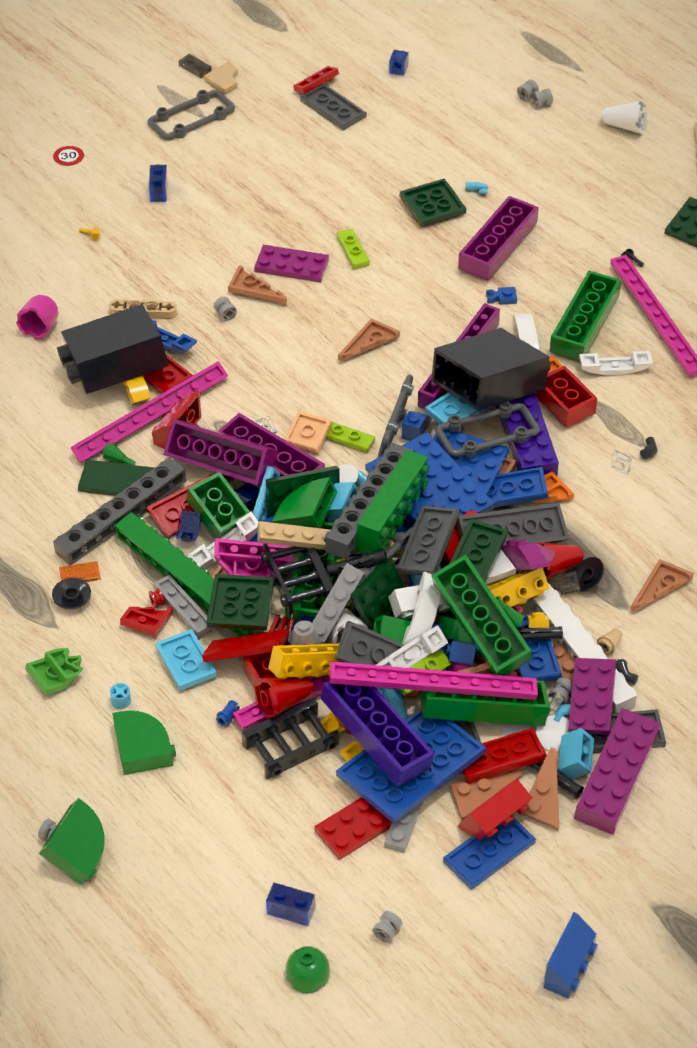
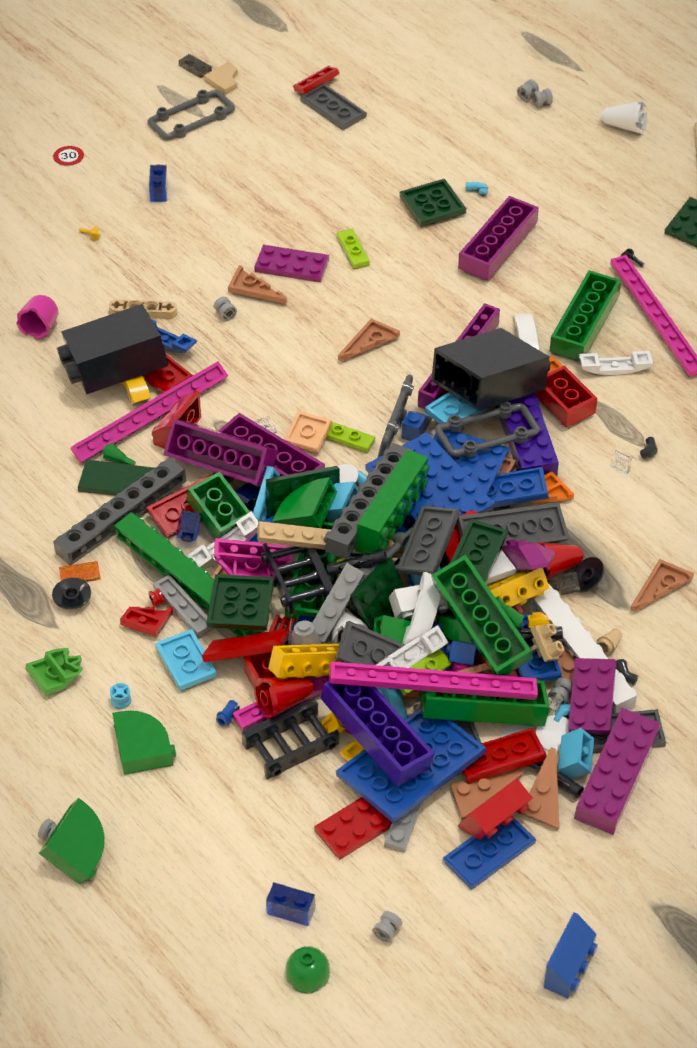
(398, 62): clear blue brick -> none
(504, 295): blue plate -> none
(543, 643): none -> tan hips

